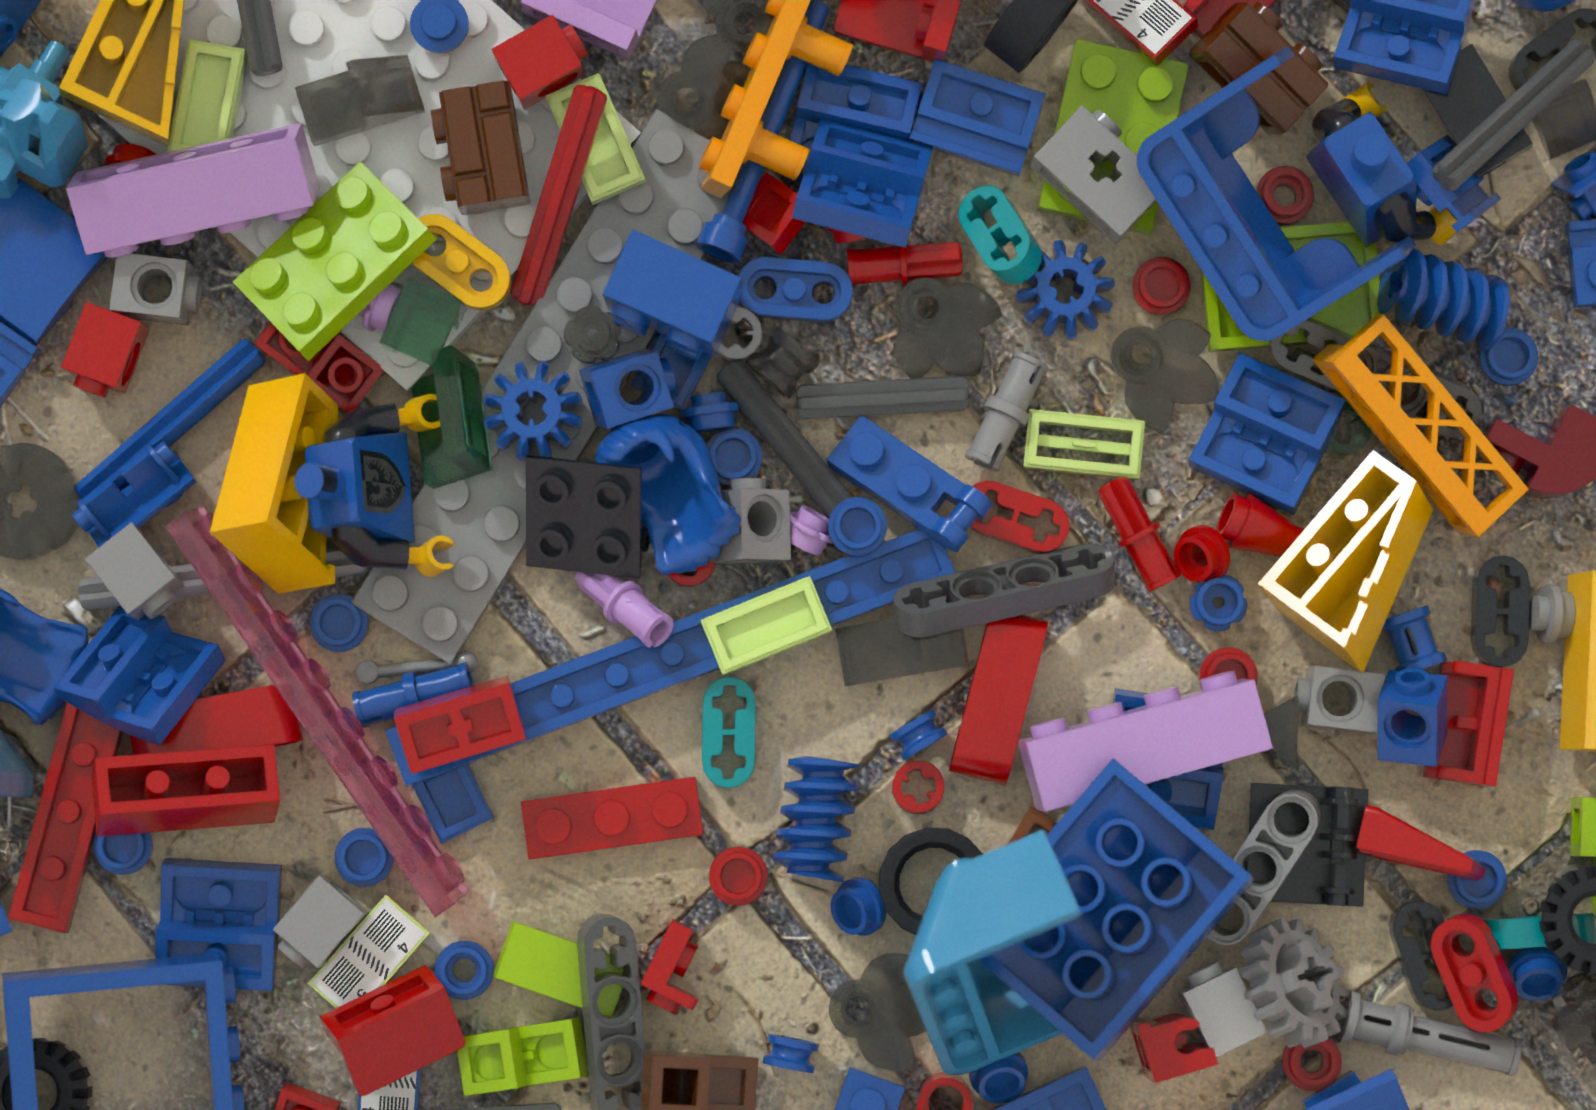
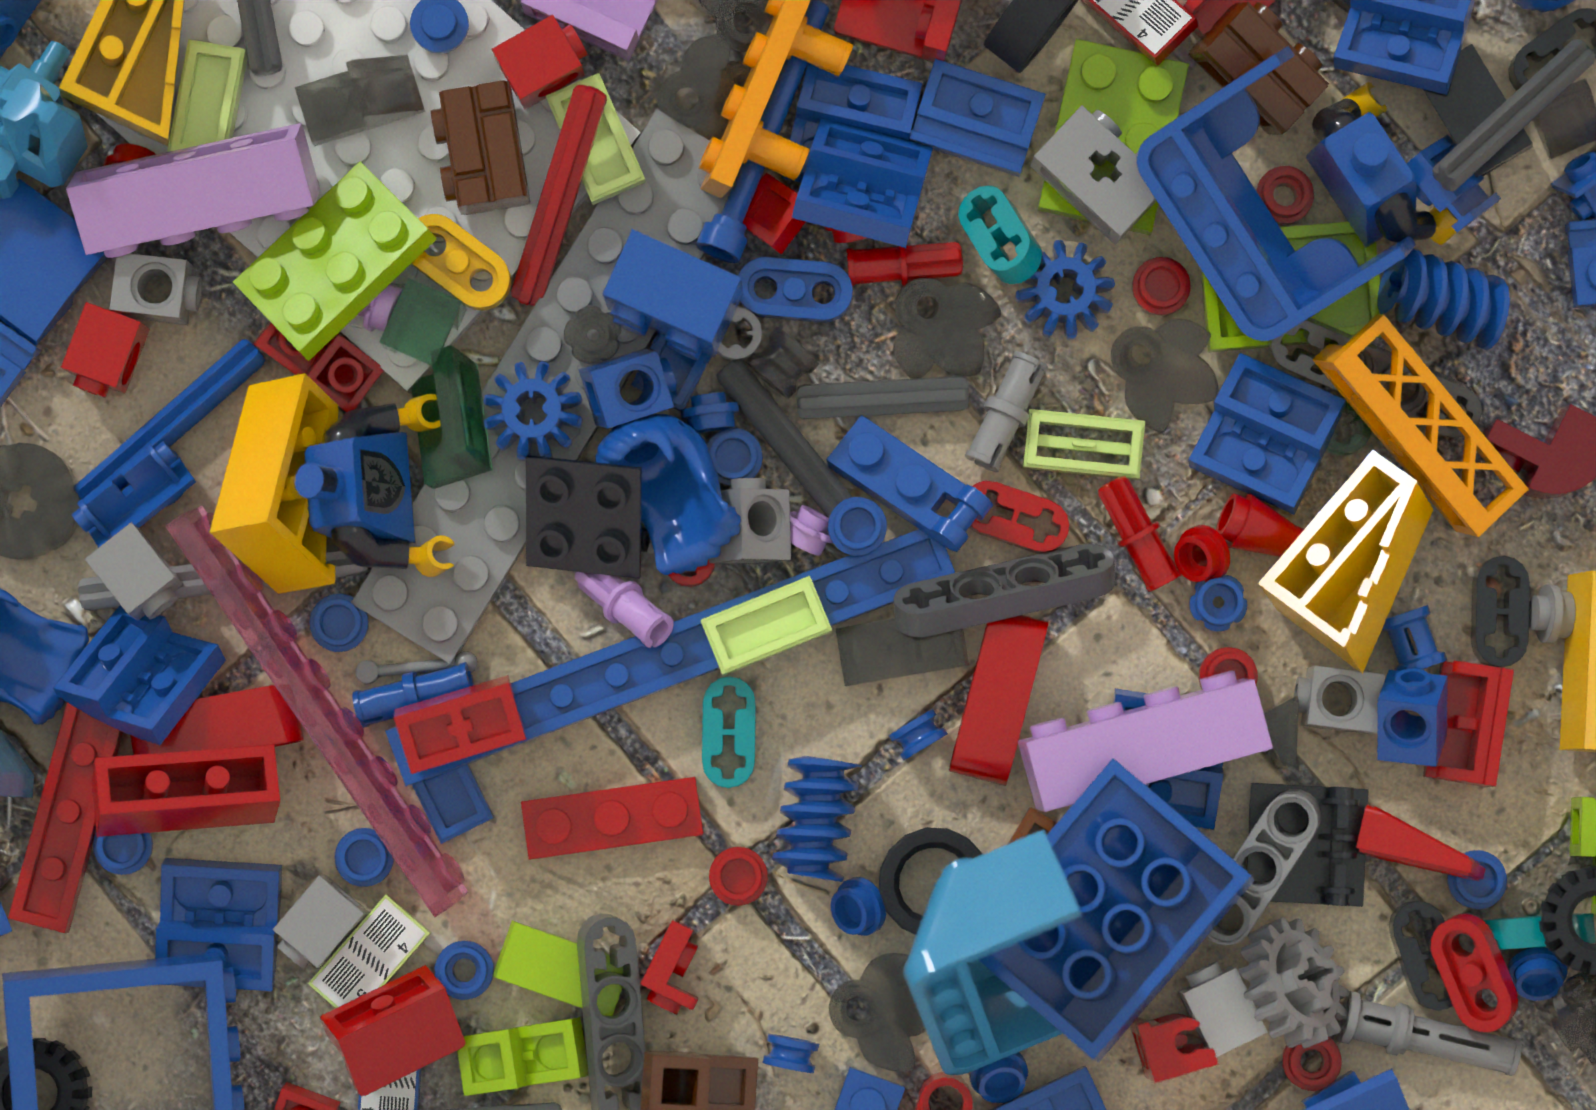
(928, 772): red bush -> none
(1510, 359): blue plate -> none

